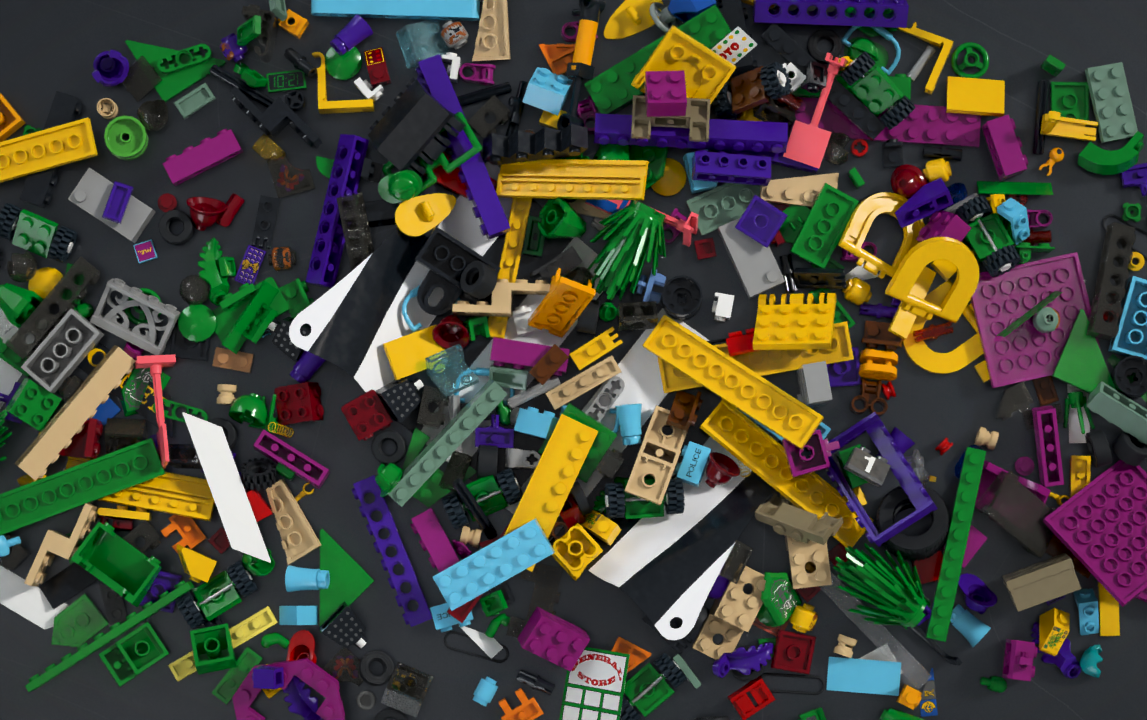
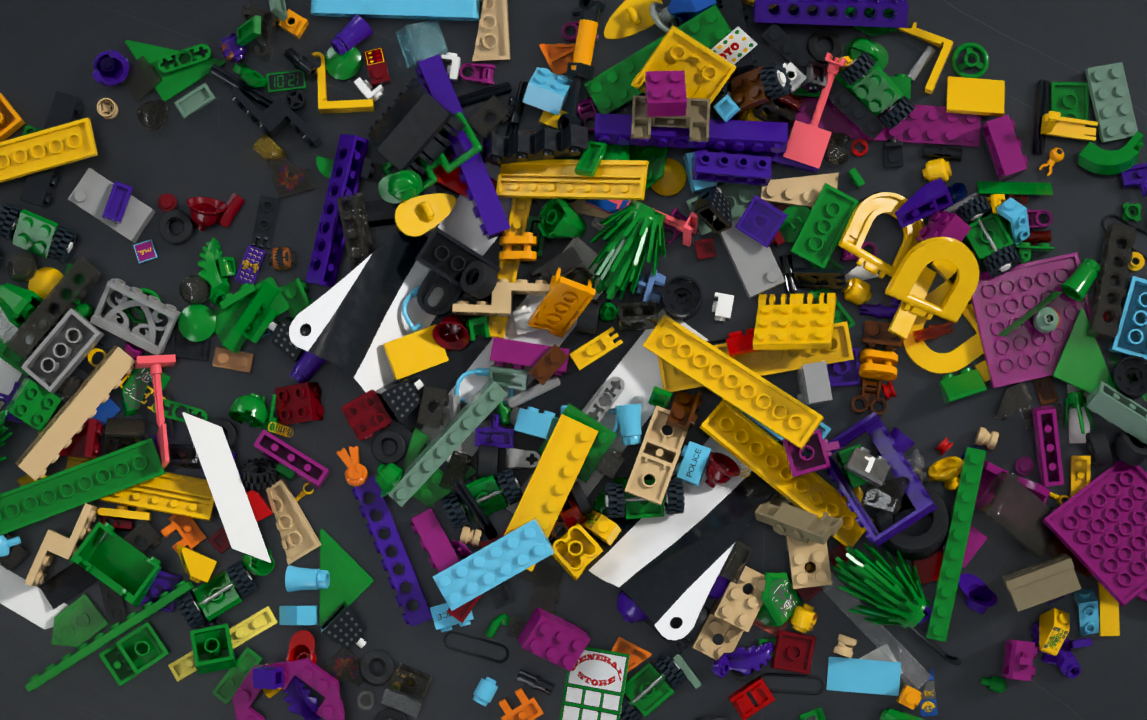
(131, 148): bright green wheel -> none
(202, 157): magenta brick -> none
(226, 396): tan wheel -> none
(274, 638): green arm -> none
(356, 473): none -> orange piece
(450, 371): clear light blue bracket -> none
(454, 34): light grey head -> none
(487, 644): white sticker -> none
(493, 603): green bracket -> none
(510, 240): none -> light orange brick
(583, 382): tan plate -> none
(591, 159): none -> green tile
(629, 609): none -> dark purple cylinder
(660, 397): none -> green tile
(714, 210): none -> black torso
(726, 108): none -> medium azure tile
(884, 33): medium azure piece -> none
(886, 497): none -> clear smoke wing
(907, 180): dark red hat -> none
(946, 471): none -> yellow hair
(962, 385): none -> green slope
(968, 625): medium azure plant -> none
(1052, 65): green tile -> none
(1077, 643): none -> dark purple tile
(1081, 280): none -> green plant
(1089, 661): teal hair -> none

